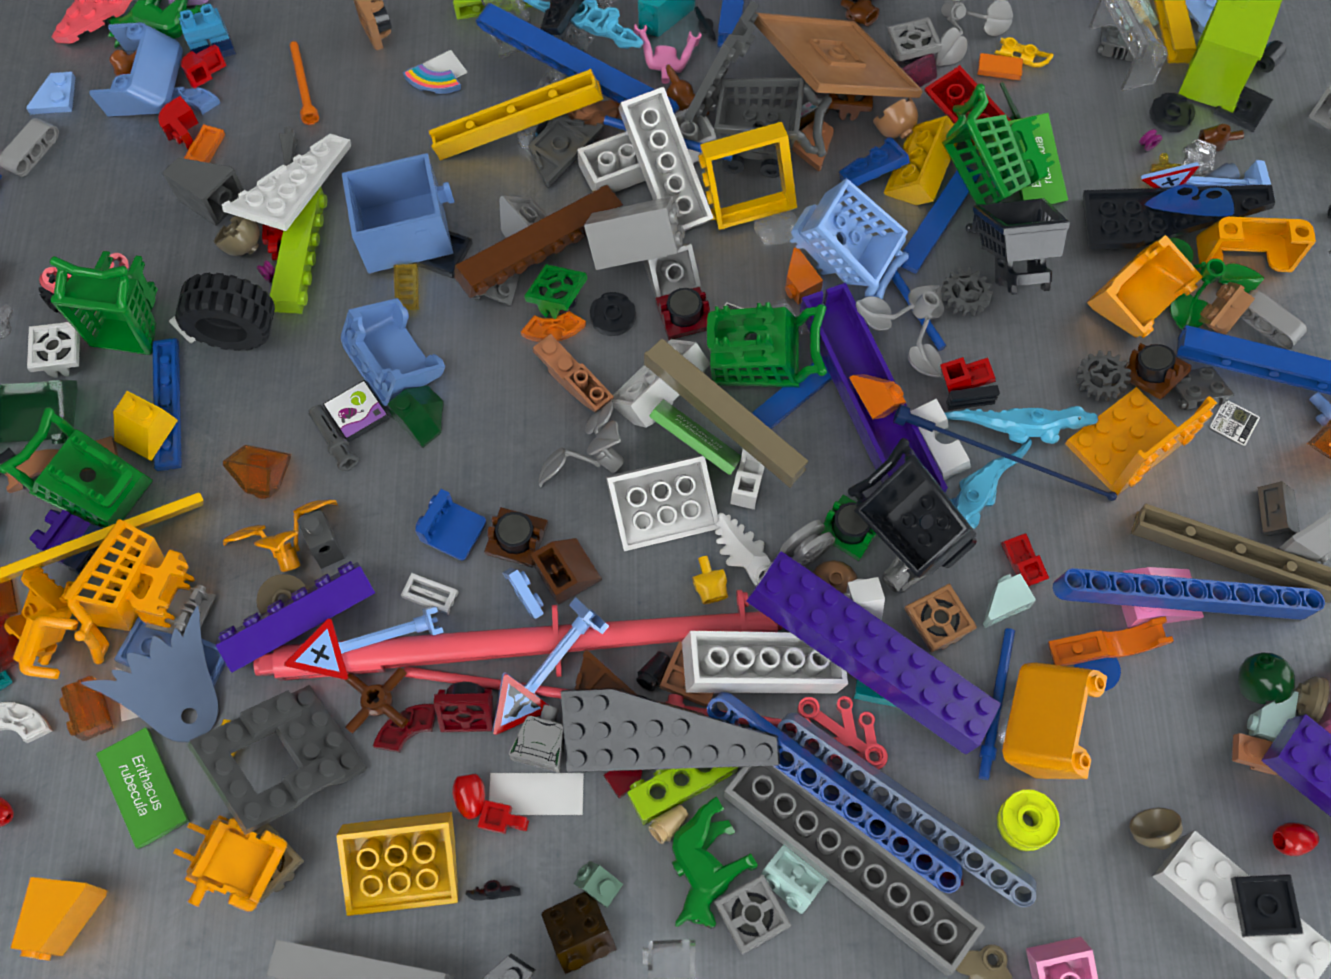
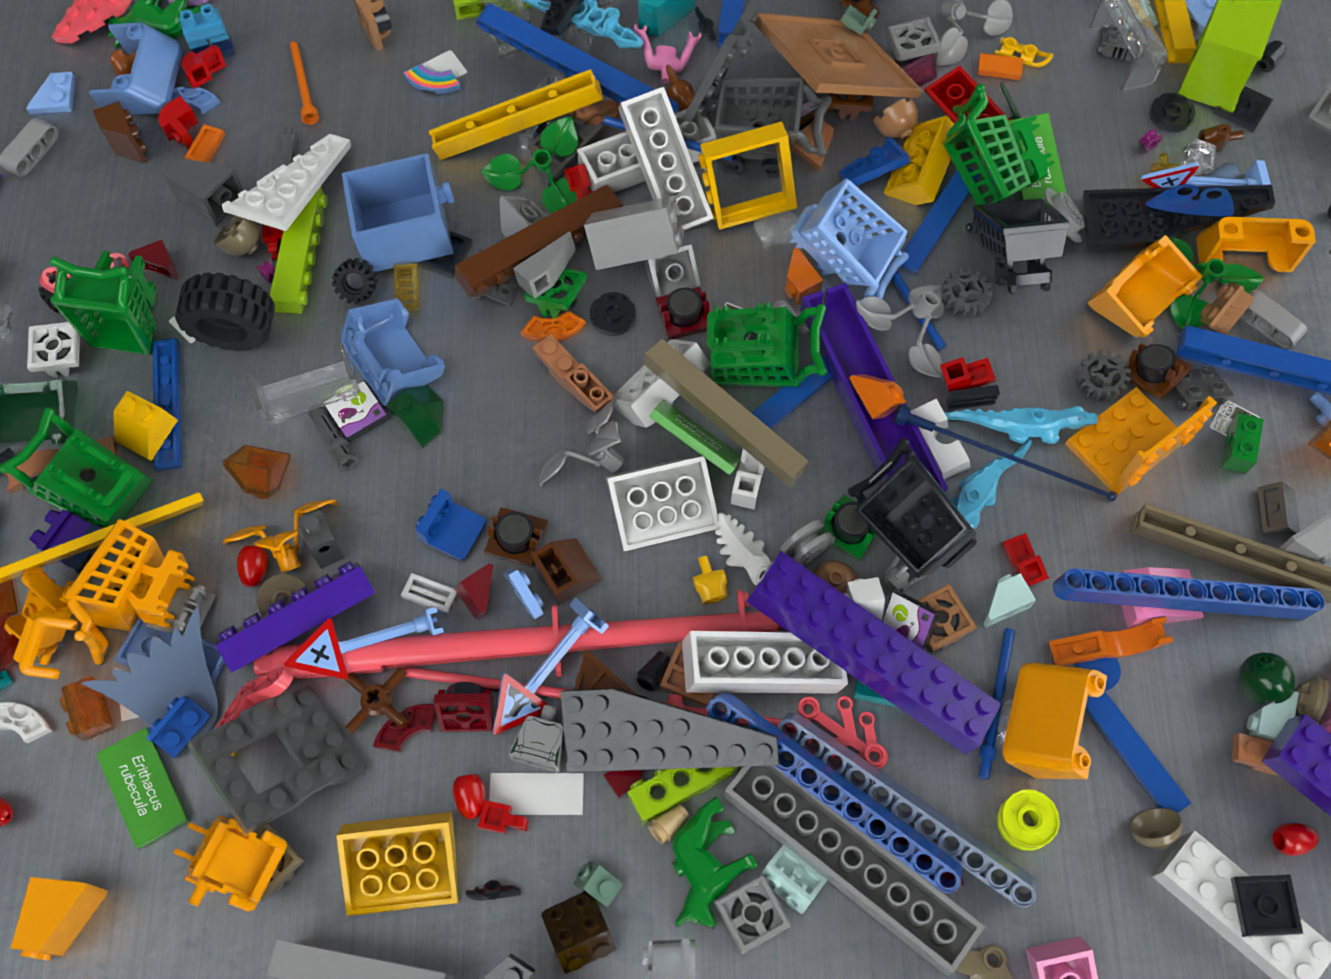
(120, 133): none -> reddish brown slope
(156, 259): none -> dark red slope
(178, 725): none -> blue bracket
(252, 565): none -> red animal
(256, 692): none -> coral beam
(306, 390): none -> clear windscreen
(345, 289): none -> black tyre
(475, 590): none -> dark red slope
(545, 267): none -> light grey slope
(557, 138): none -> green plant
(578, 180): none -> red plate
(857, 21): none -> sand green bracket
(911, 618): none -> tile
(1068, 209): none -> light grey wheel
(1135, 753): none -> blue tile
(1242, 443): none -> green brick

